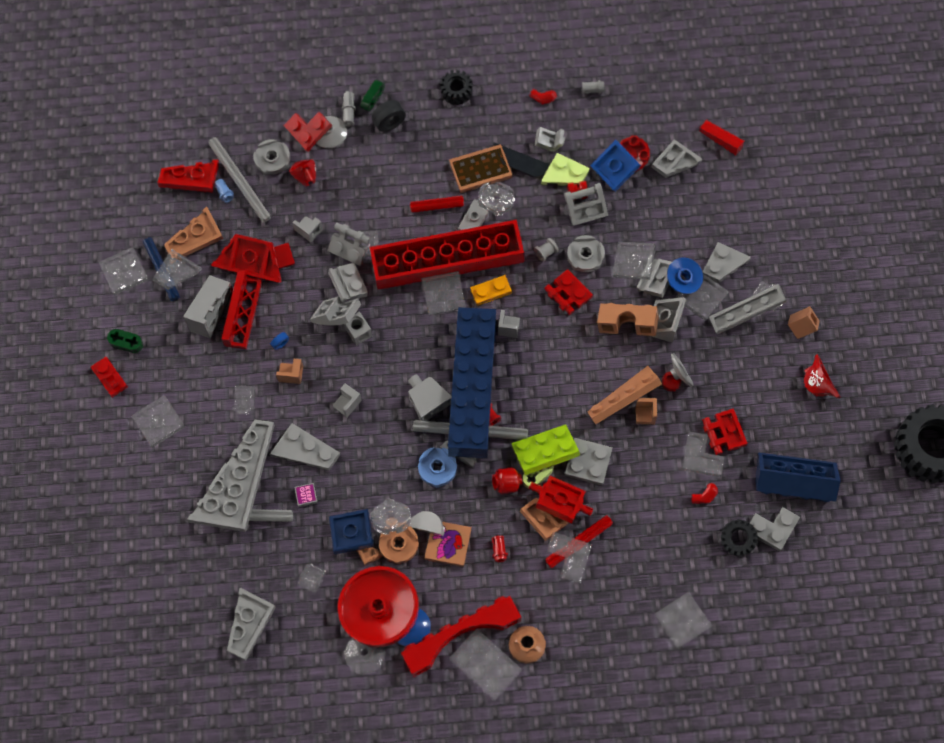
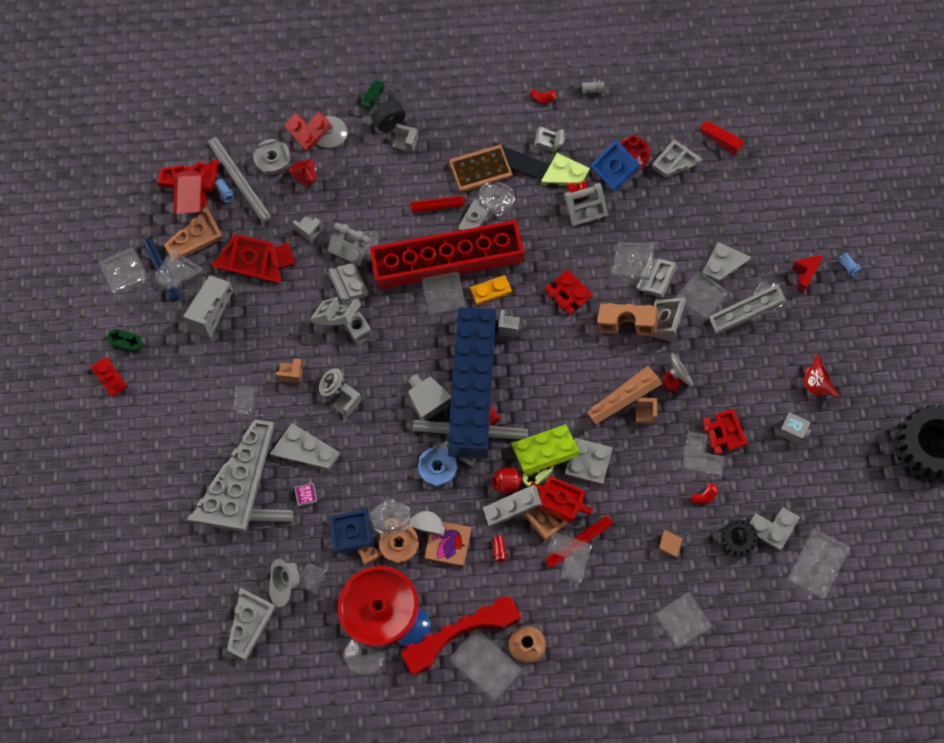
(158, 421): clear plate -> none
(189, 192): none -> slope
(235, 308): red fence -> none
(279, 341): blue tile -> none
(283, 579): none -> light grey piece
(335, 376): none -> light grey gear
(348, 109): light grey axle -> none
(405, 138): none -> light grey panel
(456, 96): black tyre -> none
(512, 506): none -> light grey plate
(546, 249): light grey bush -> none
(582, 263): light grey plate -> none
(670, 544): none -> nougat slope
(690, 270): blue dish -> none
(795, 428): none -> light grey brick
(797, 477): dark blue slope -> none
(803, 322): nougat panel -> none
(807, 268): none -> red slope
(818, 564): none -> clear plate
(849, 264): none -> medium blue pin

